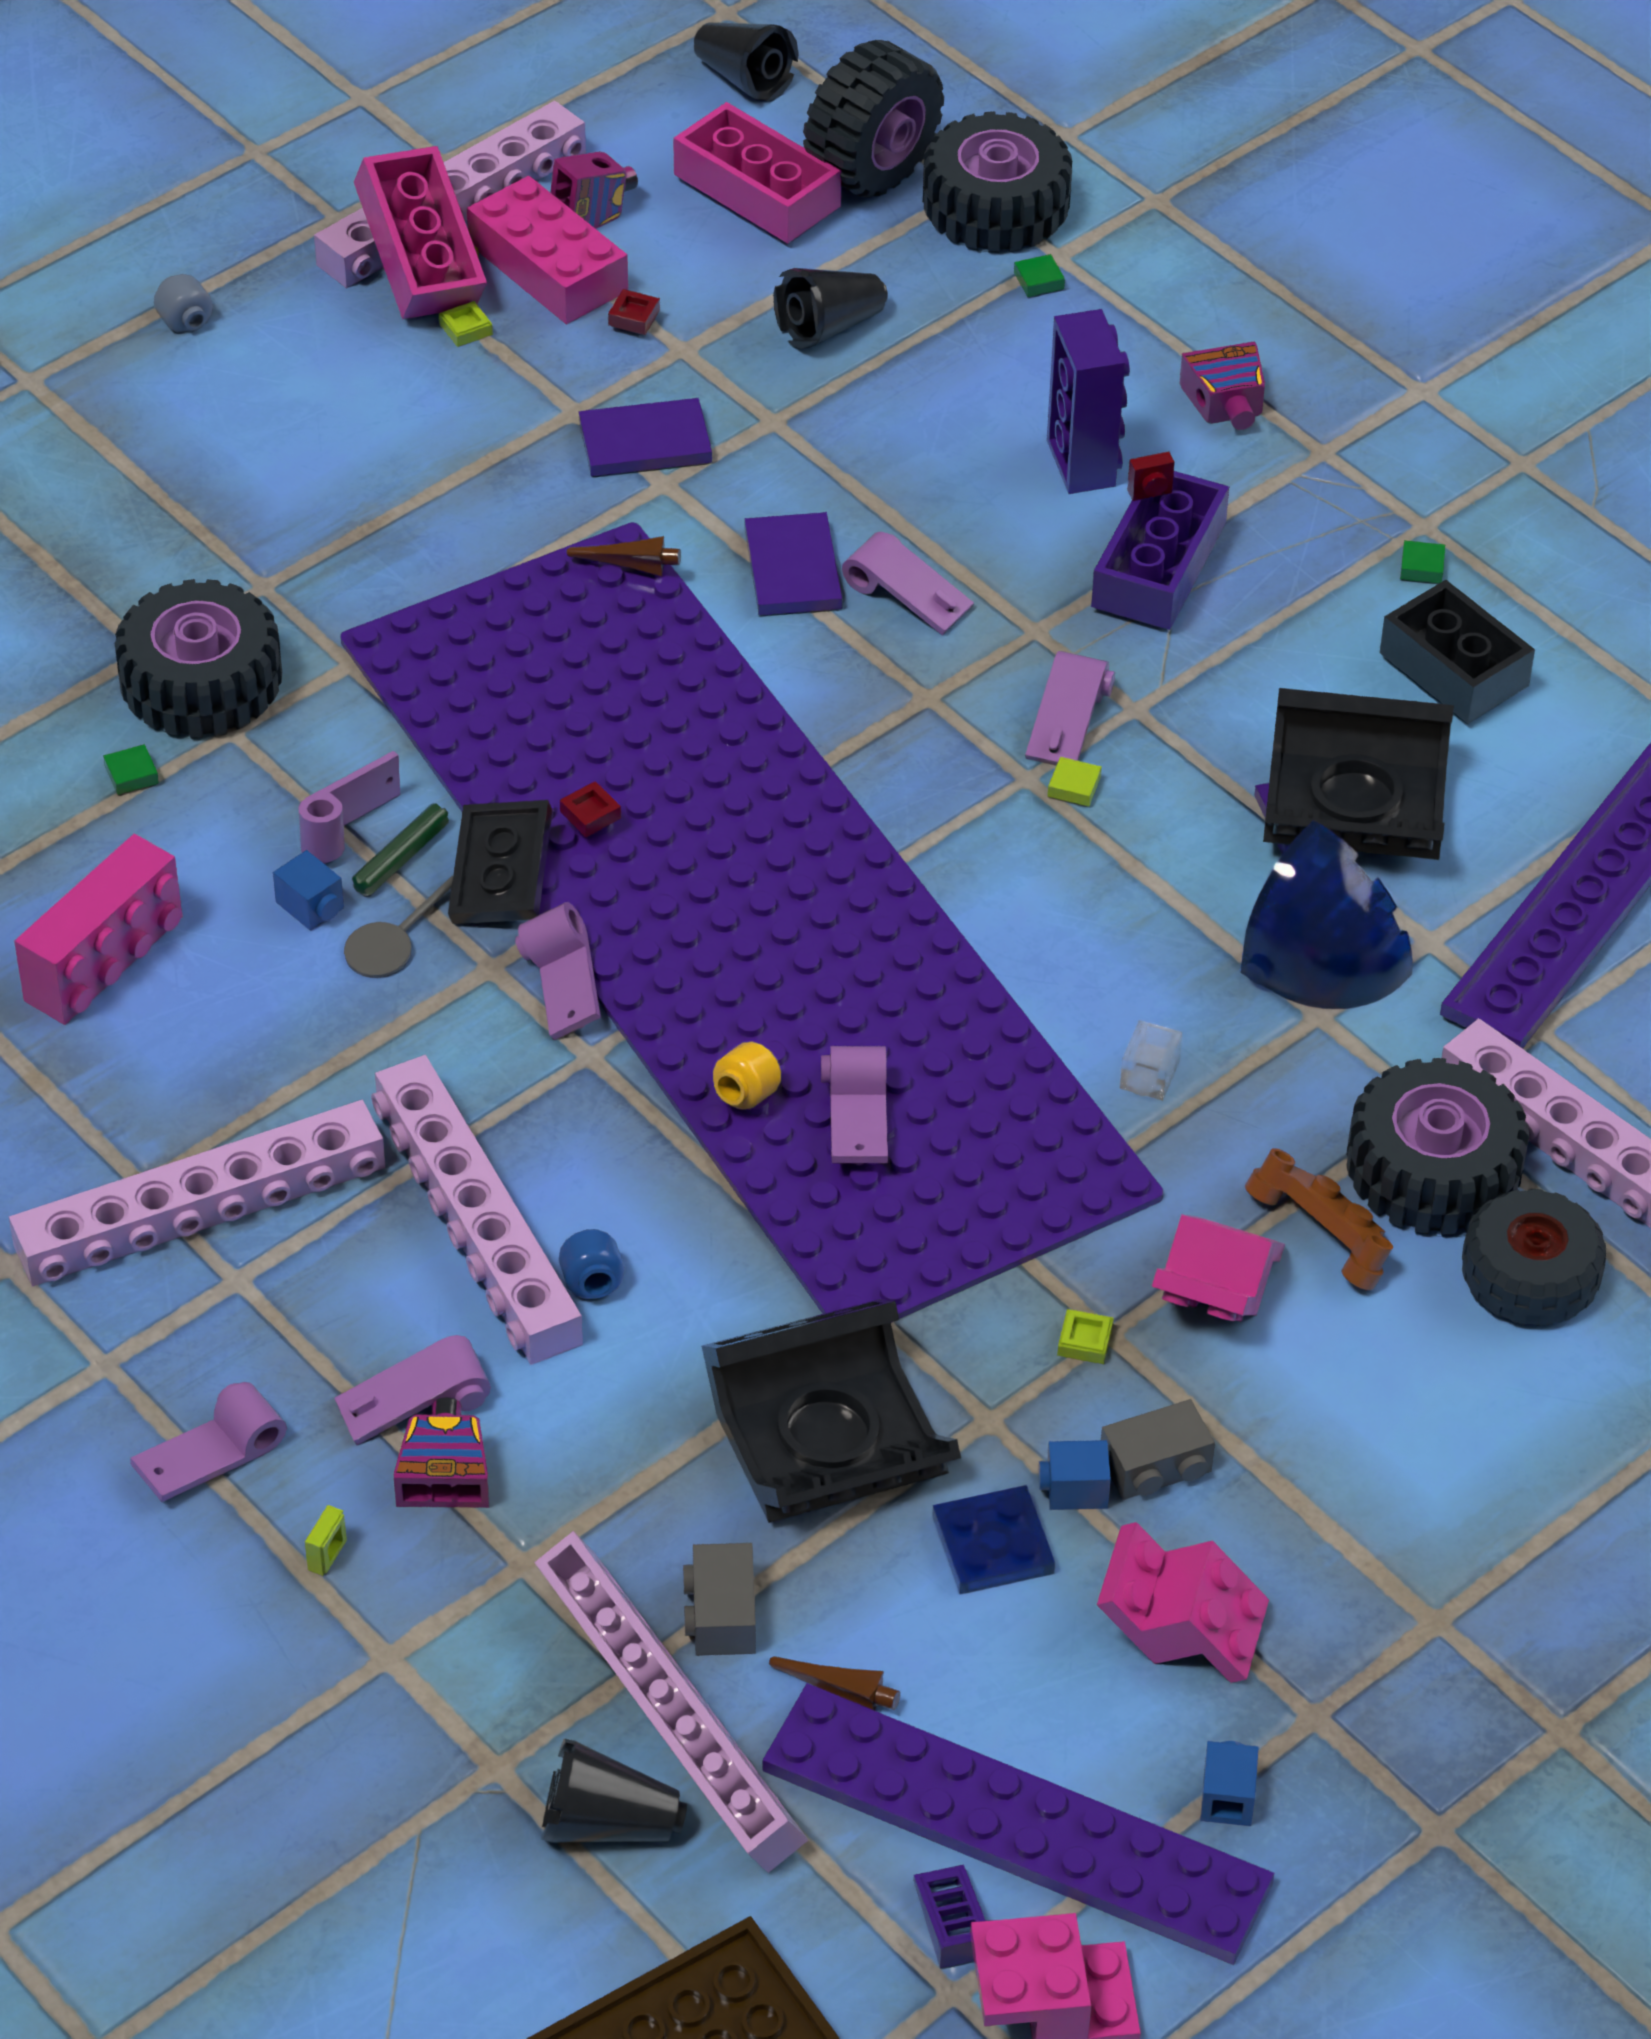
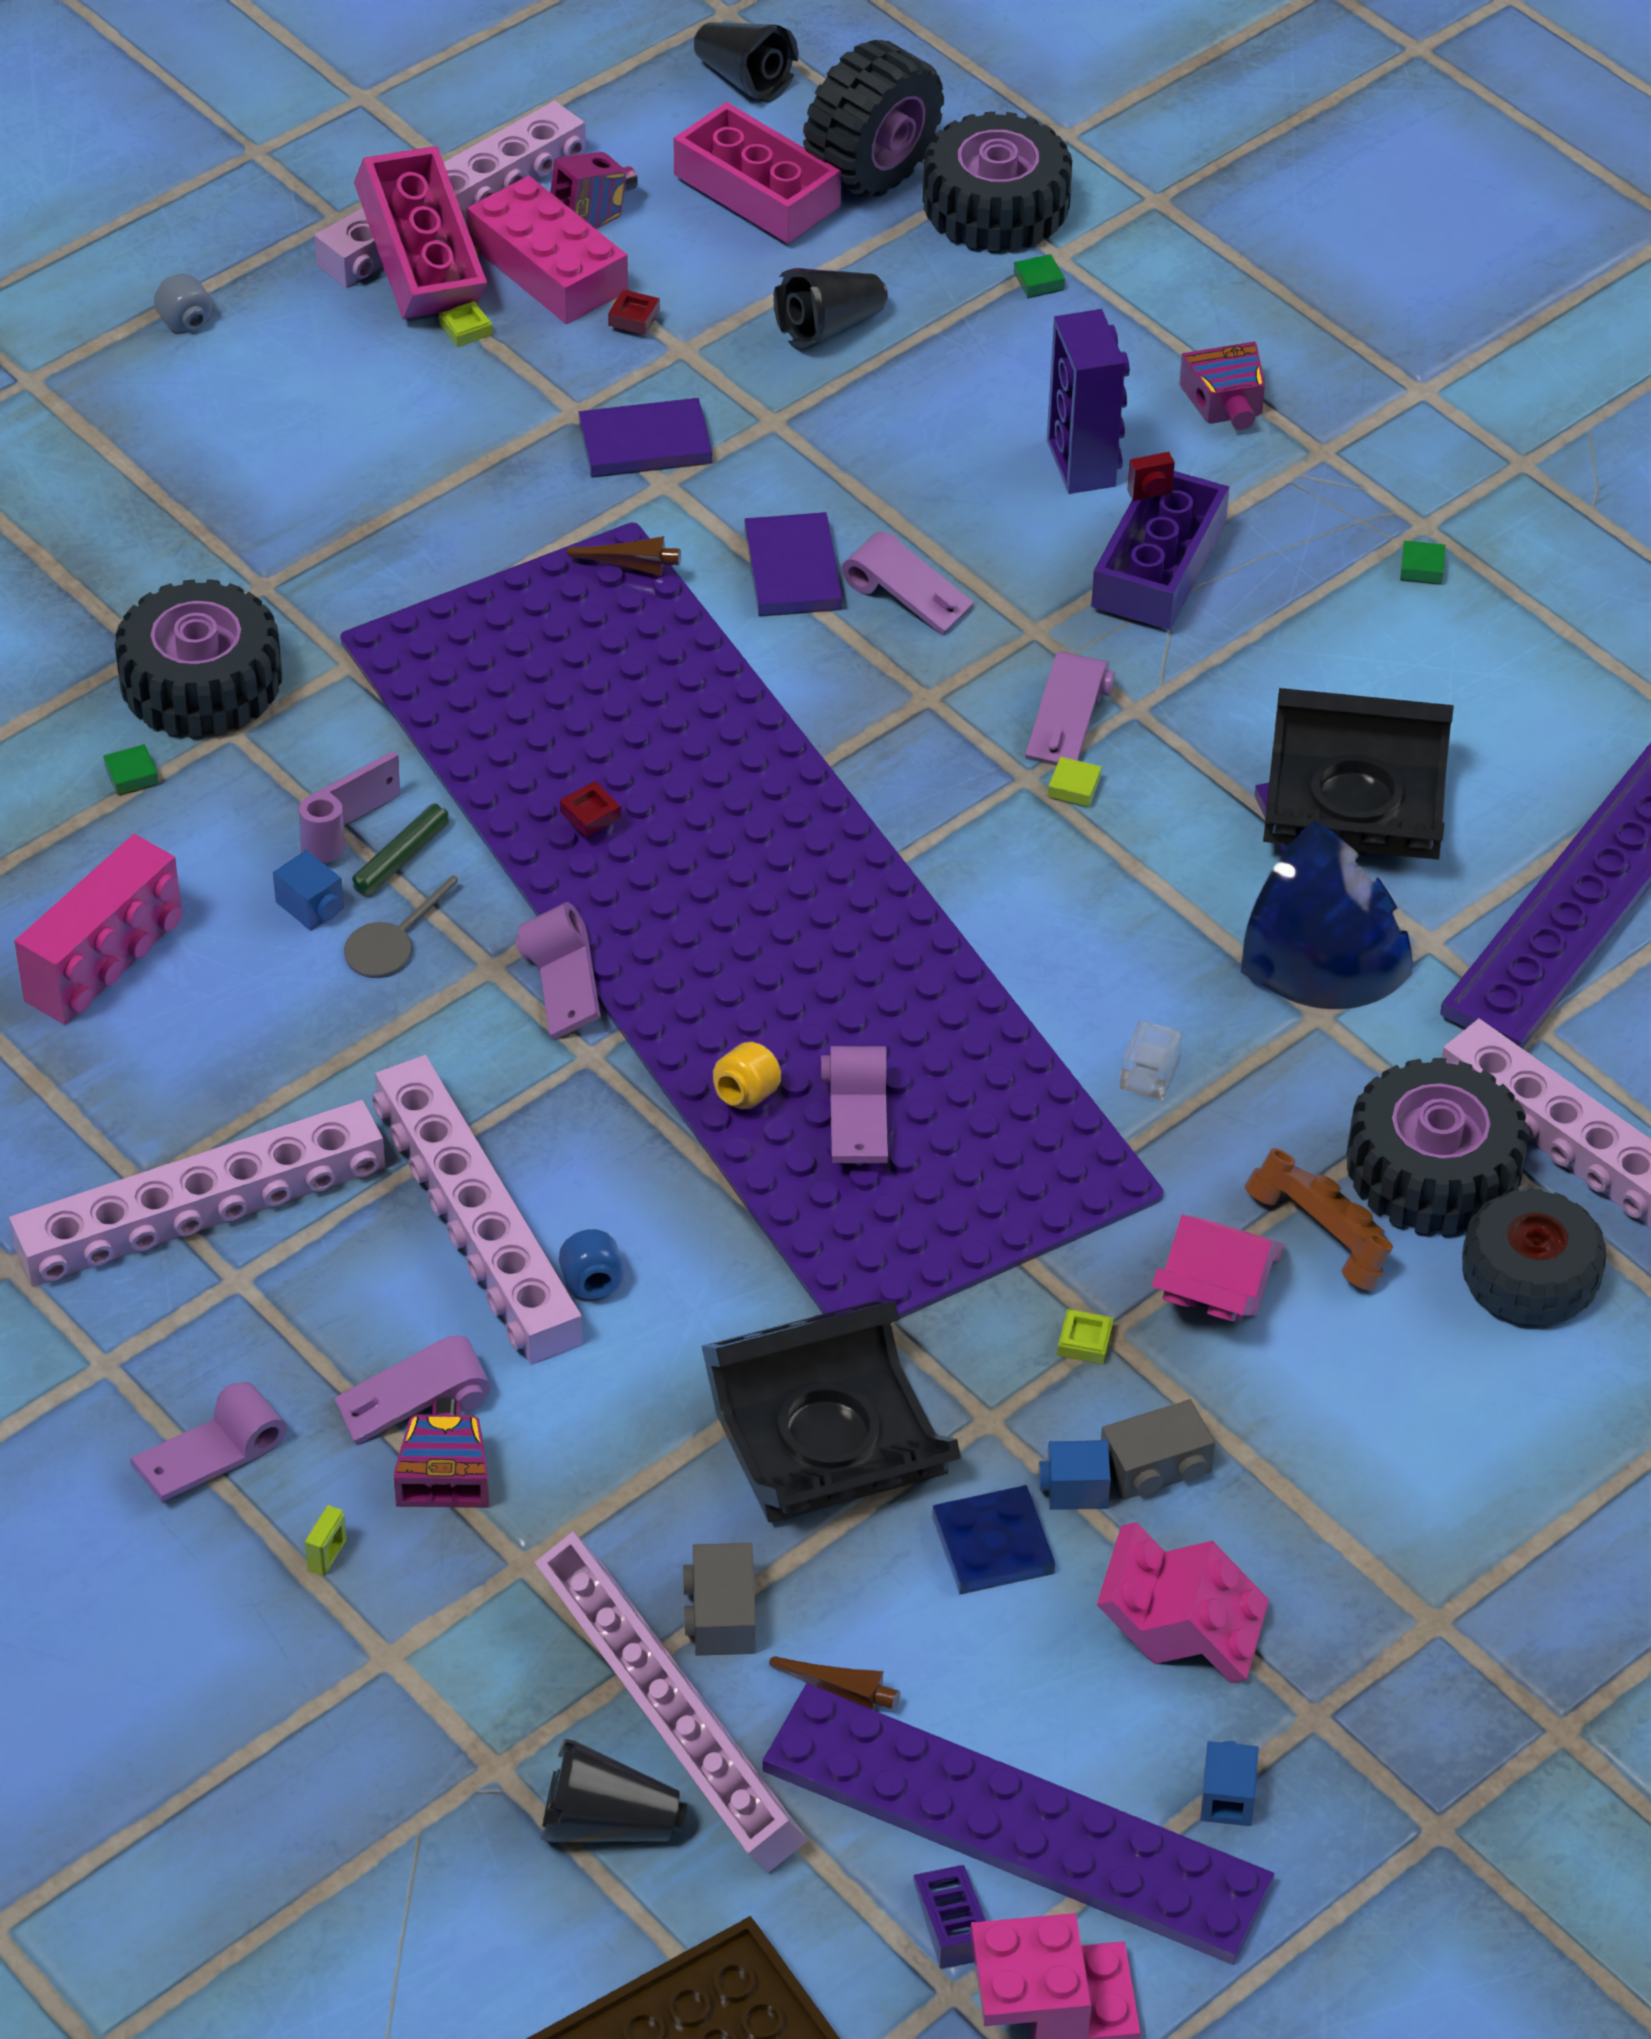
(500, 862): black plate -> none
(1457, 651): black brick -> none

